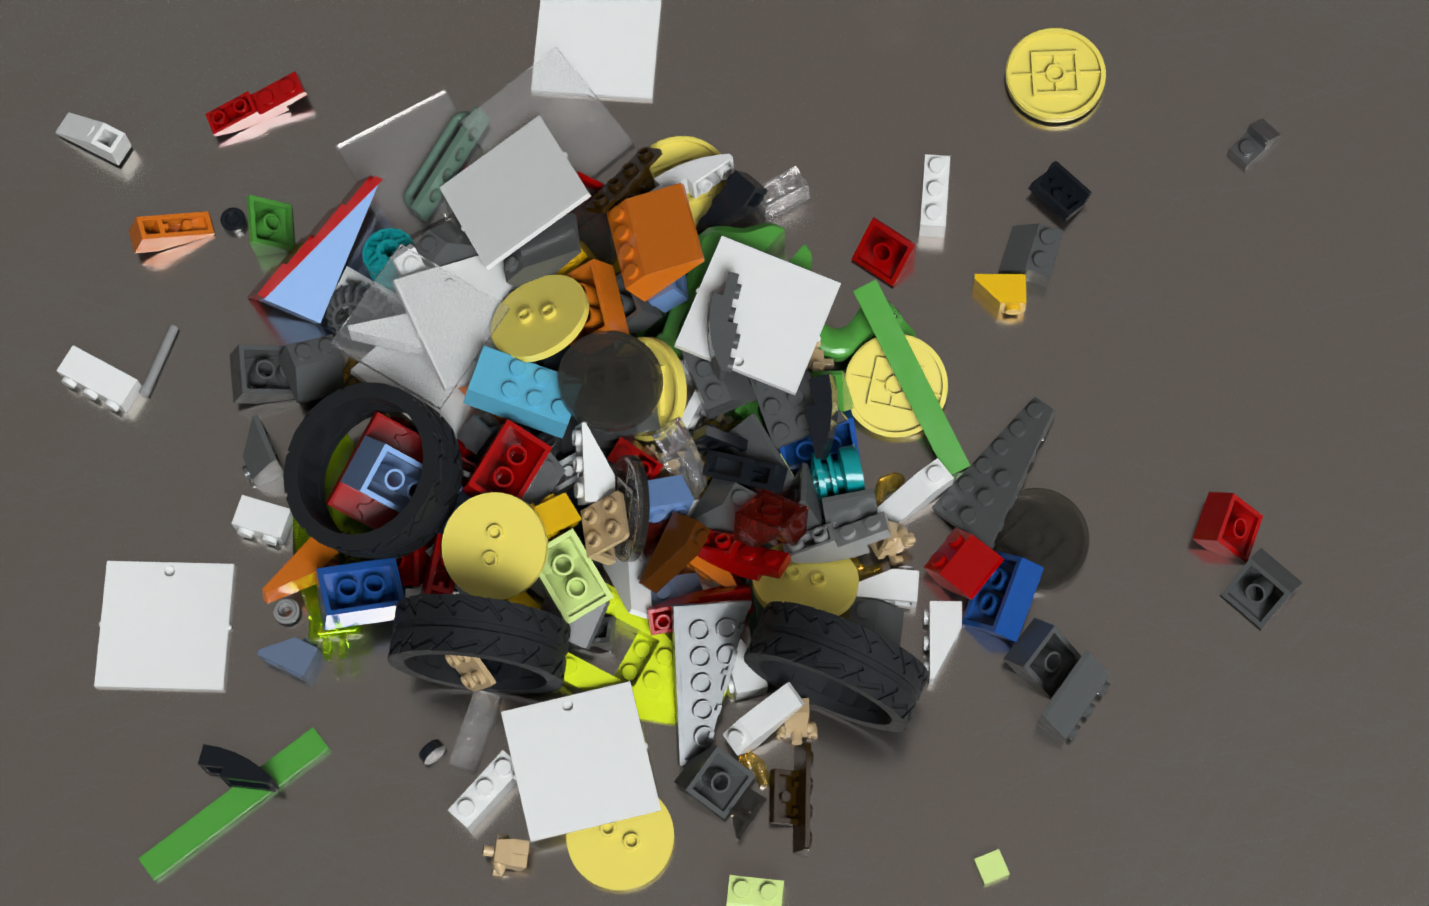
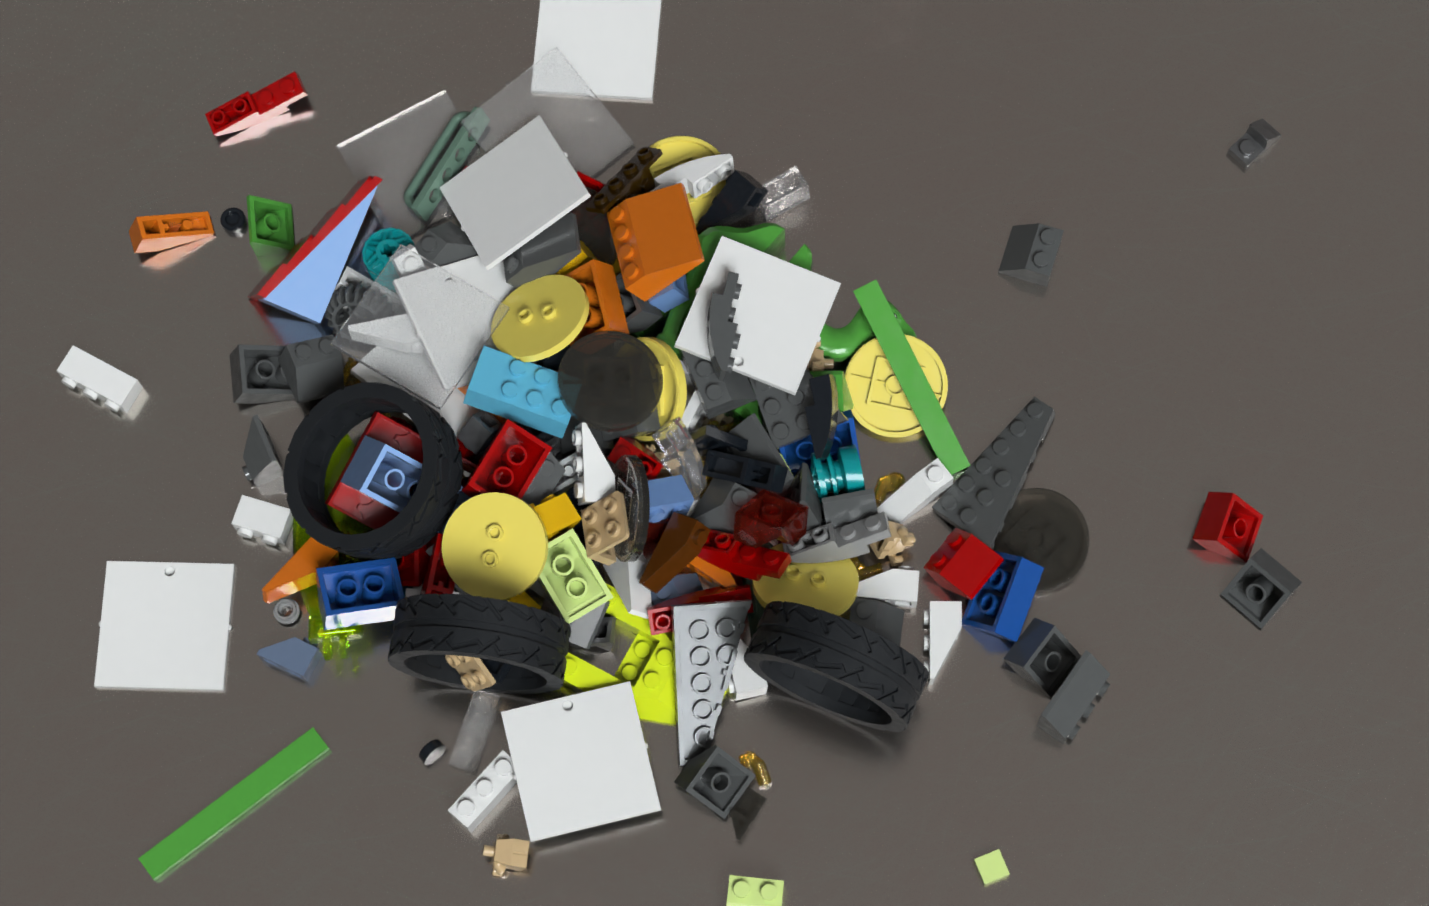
(95, 137): white slope -> none
(158, 360): light grey bar -> none
(235, 769): black slope -> none
(624, 852): light yellow plate -> none
(763, 719): white slope -> none
(792, 797): dark brown bracket -> none
(798, 726): tan piece -> none
(884, 252): red slope -> none
(934, 196): white brick -> none
(1003, 291): yellow slope -> none
(1055, 75): light yellow plate -> none
(1060, 191): black bracket -> none

